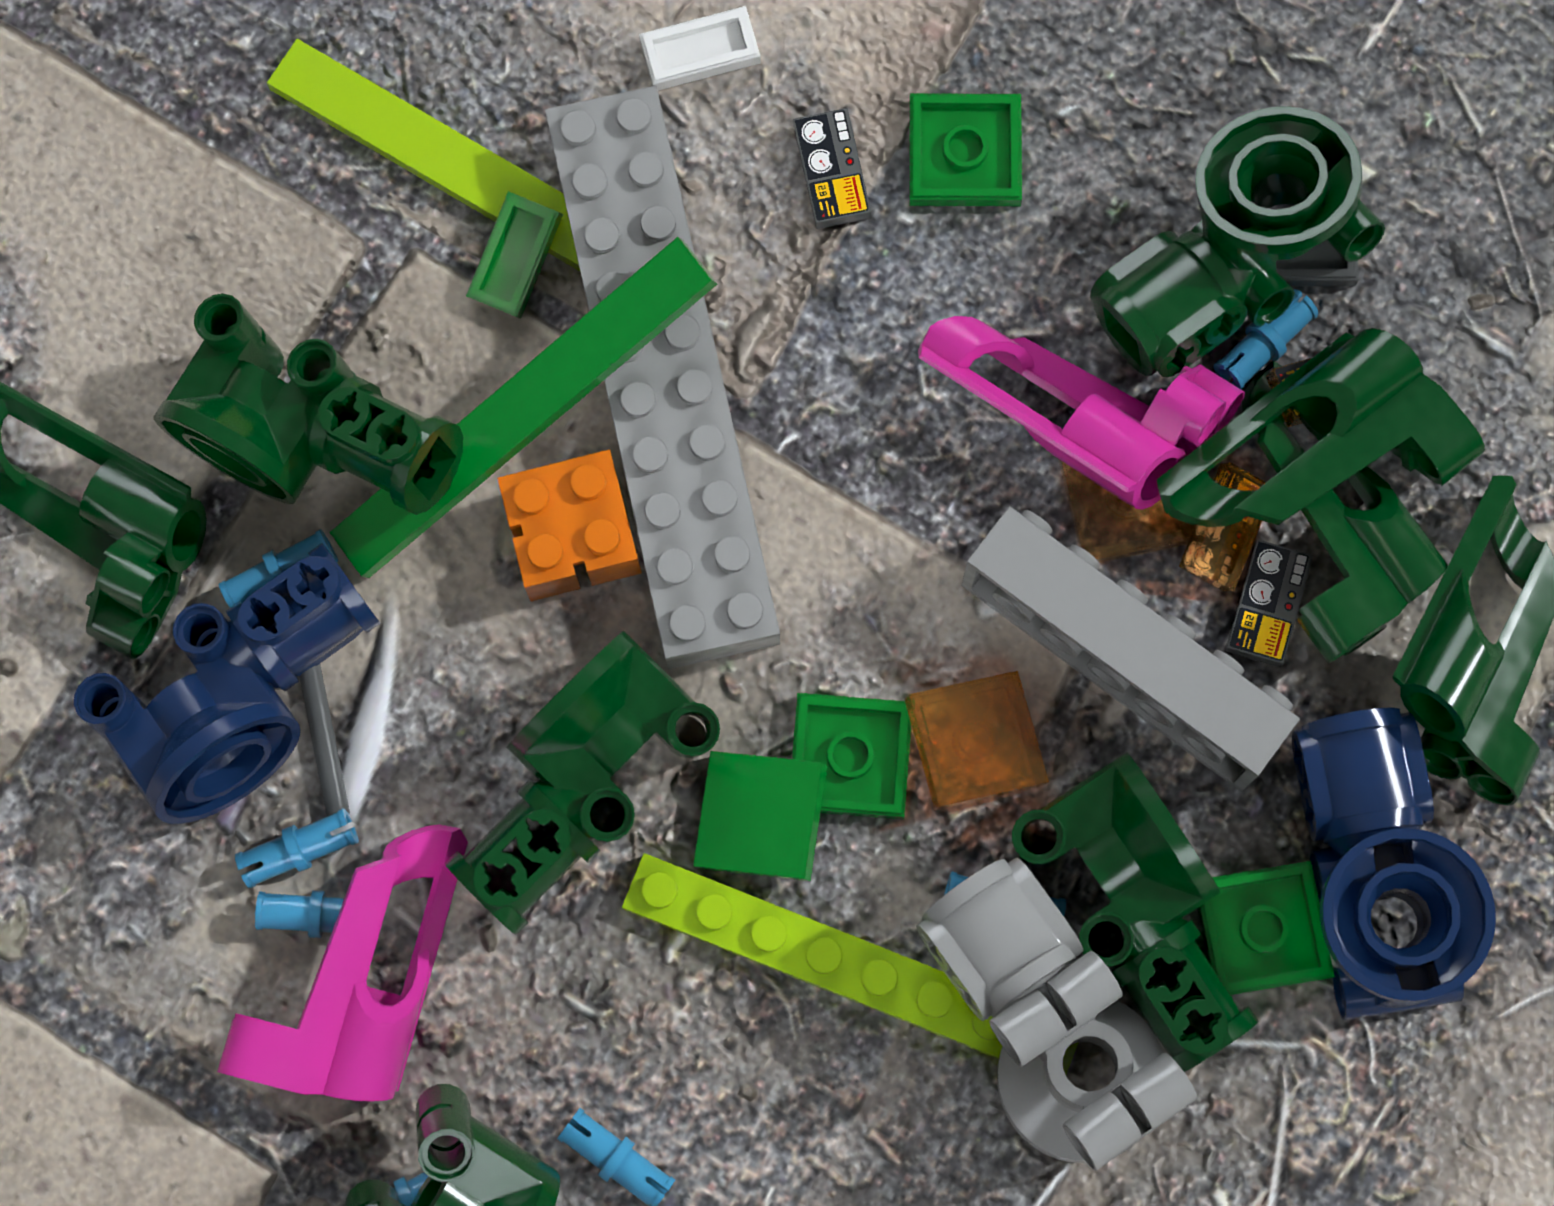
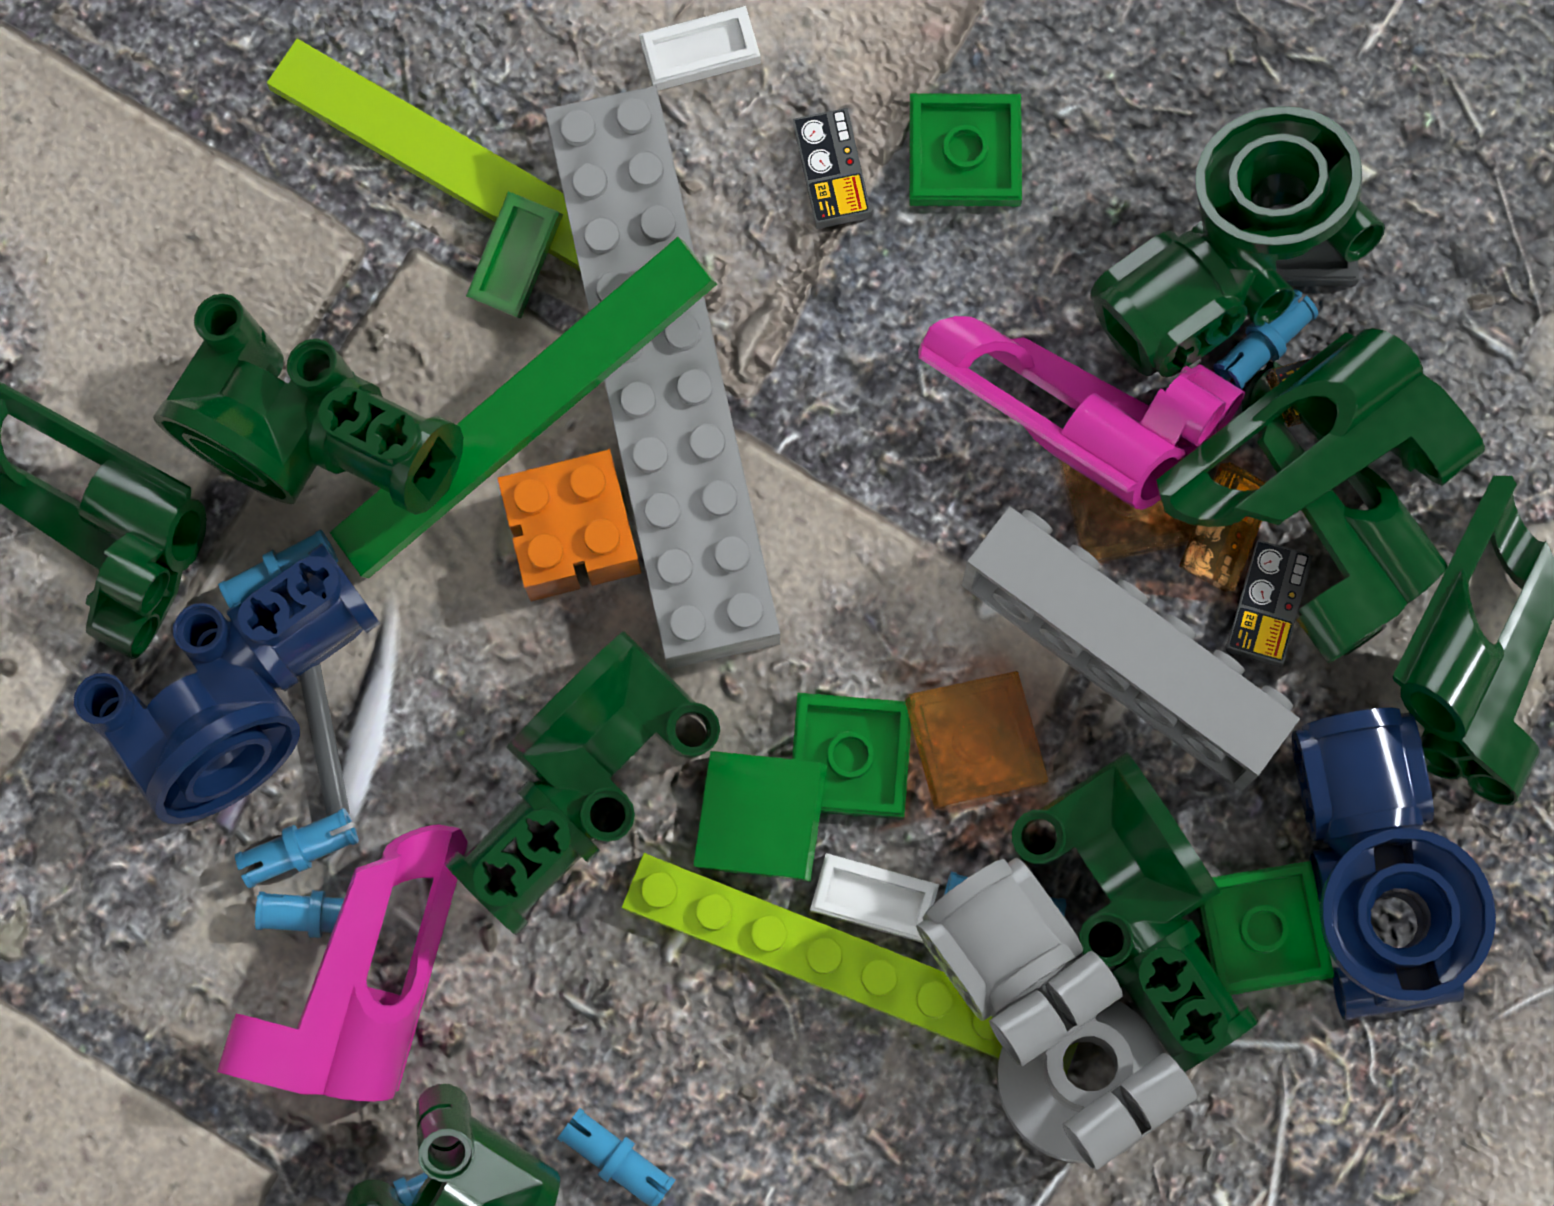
(872, 897): none -> white tile

